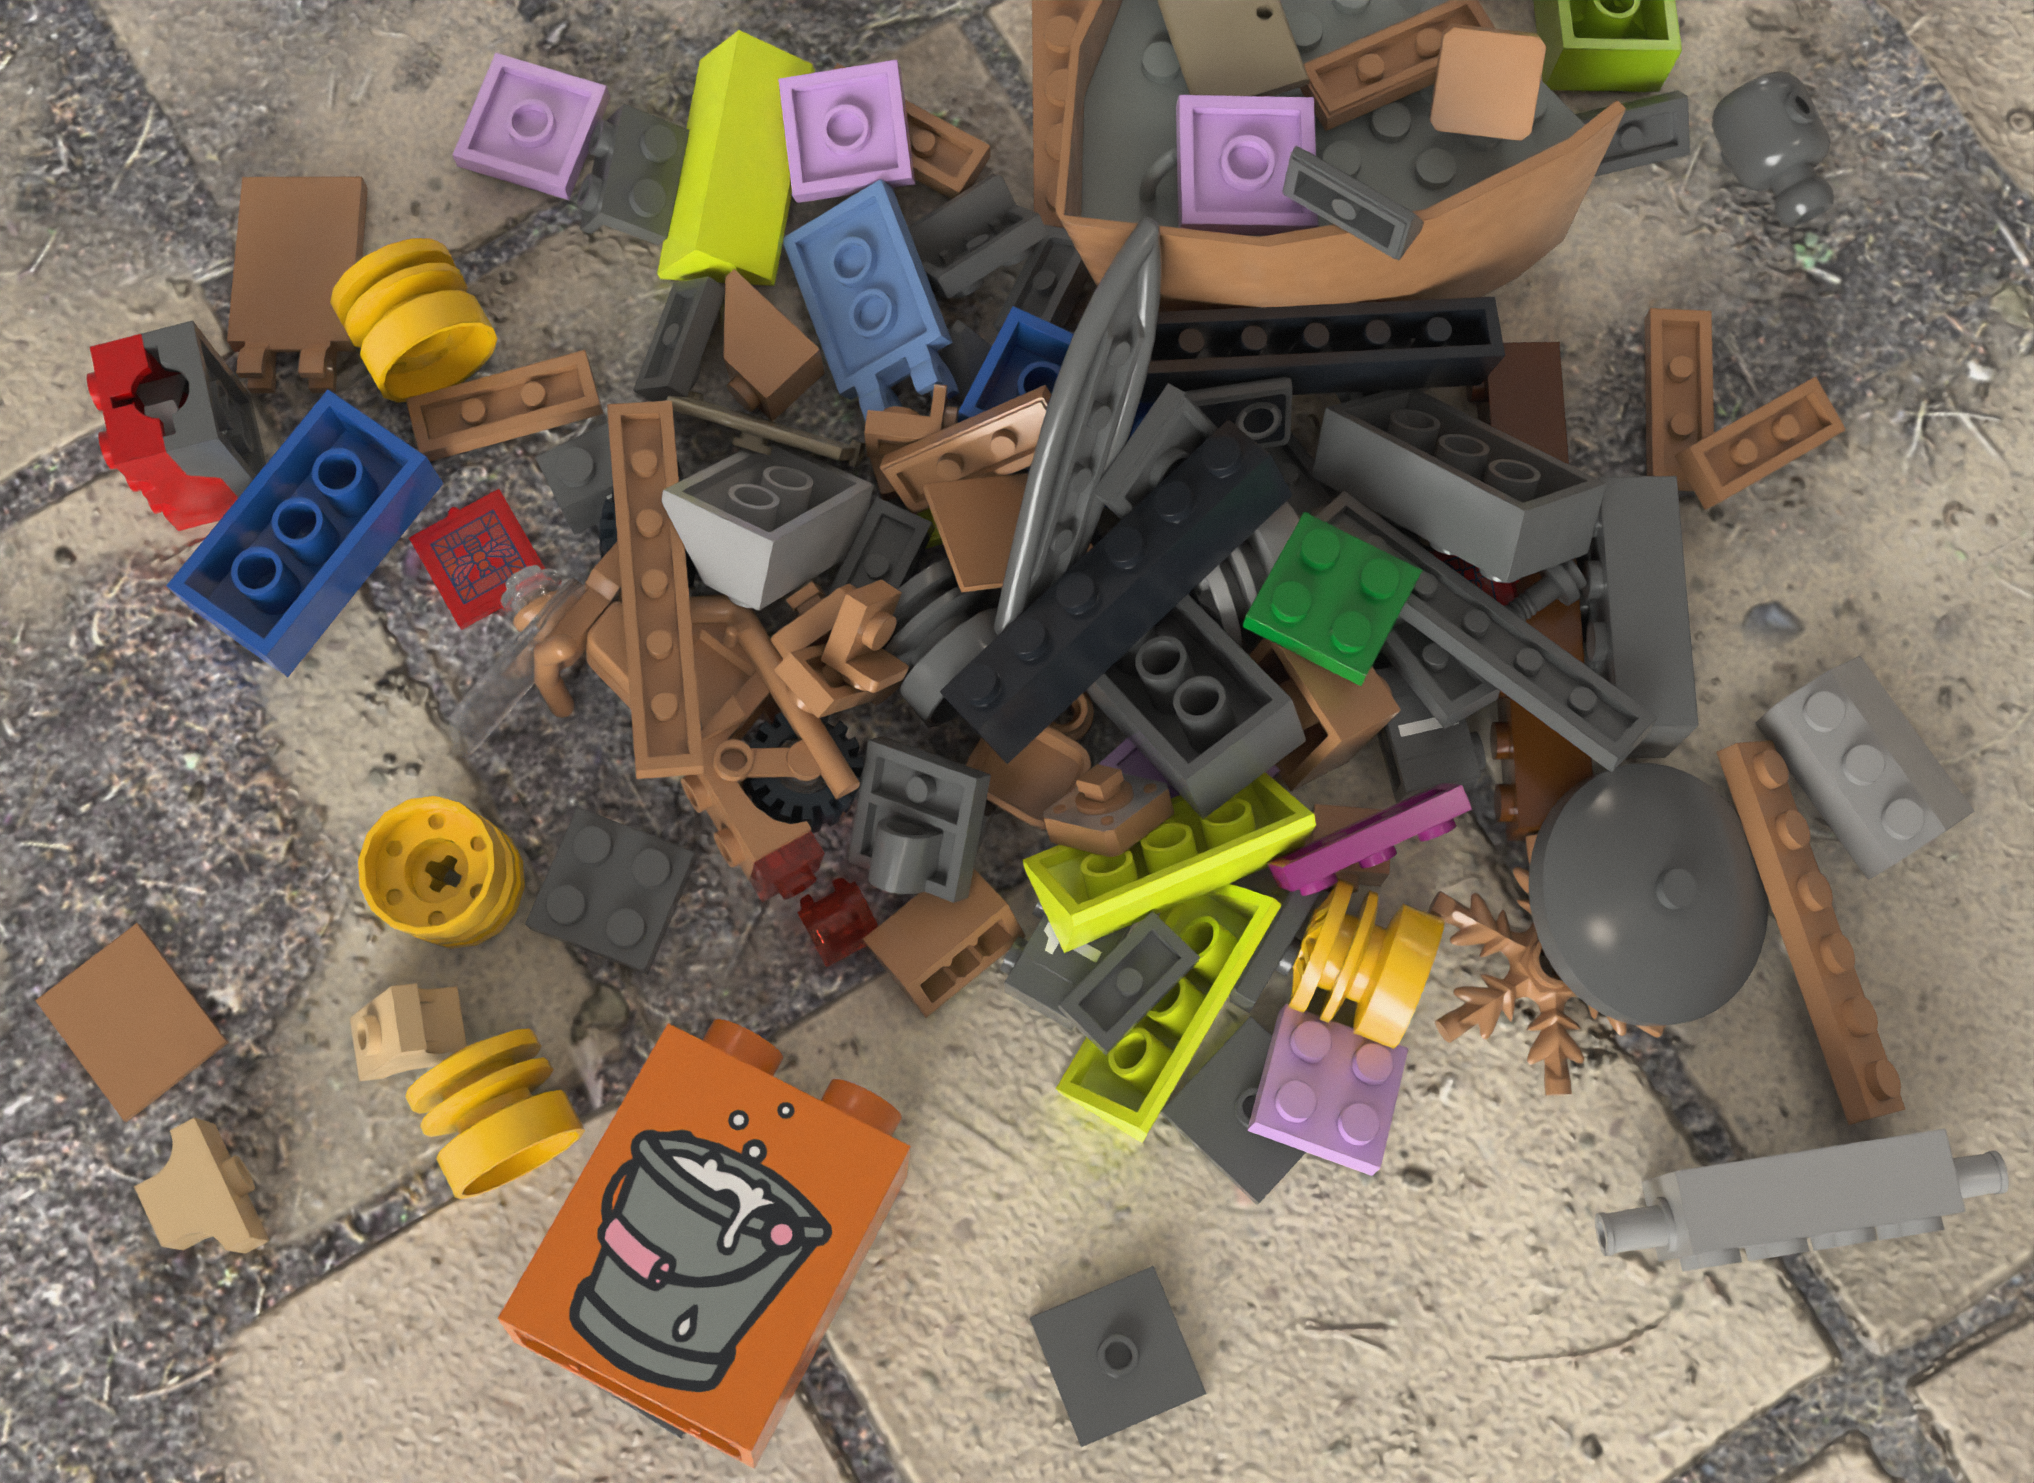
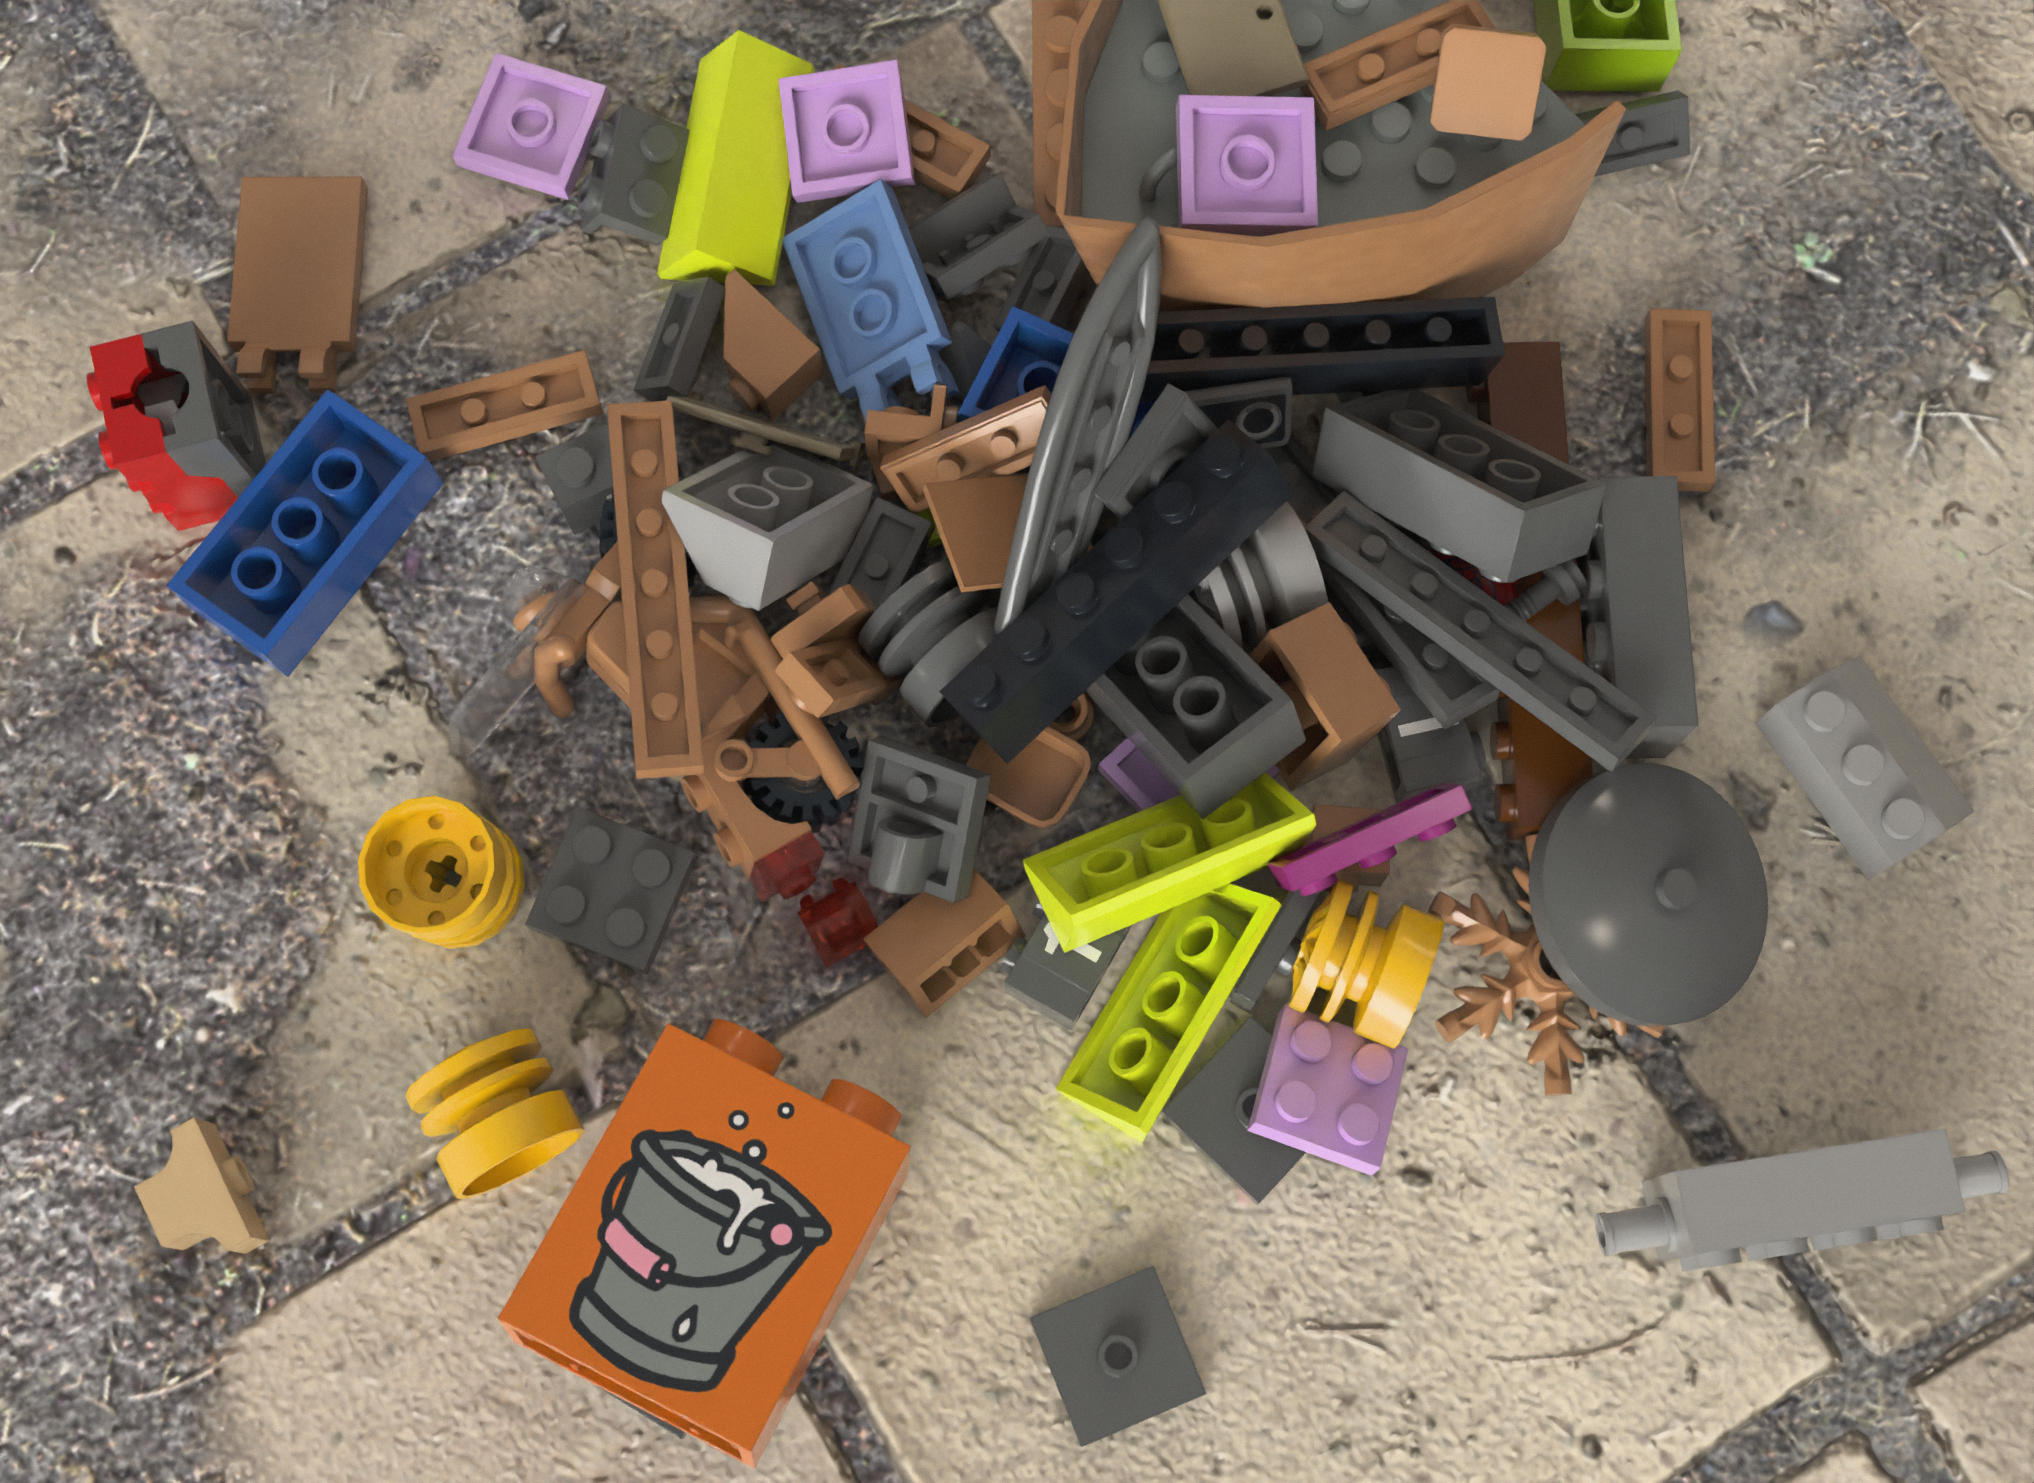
(131, 1022): medium nougat piece -> none
(407, 1030): tan brick -> none
(413, 318): yellow wheel -> none
(474, 556): piece -> none
(858, 638): medium nougat bracket -> none
(1108, 811): medium nougat piece -> none
(1128, 983): dark grey plate -> none
(1332, 598): green plate -> none
(1350, 204): dark grey slope -> none
(1760, 443): medium nougat plate -> none
(1774, 142): dark grey piece -> none
(1811, 932): medium nougat plate -> none

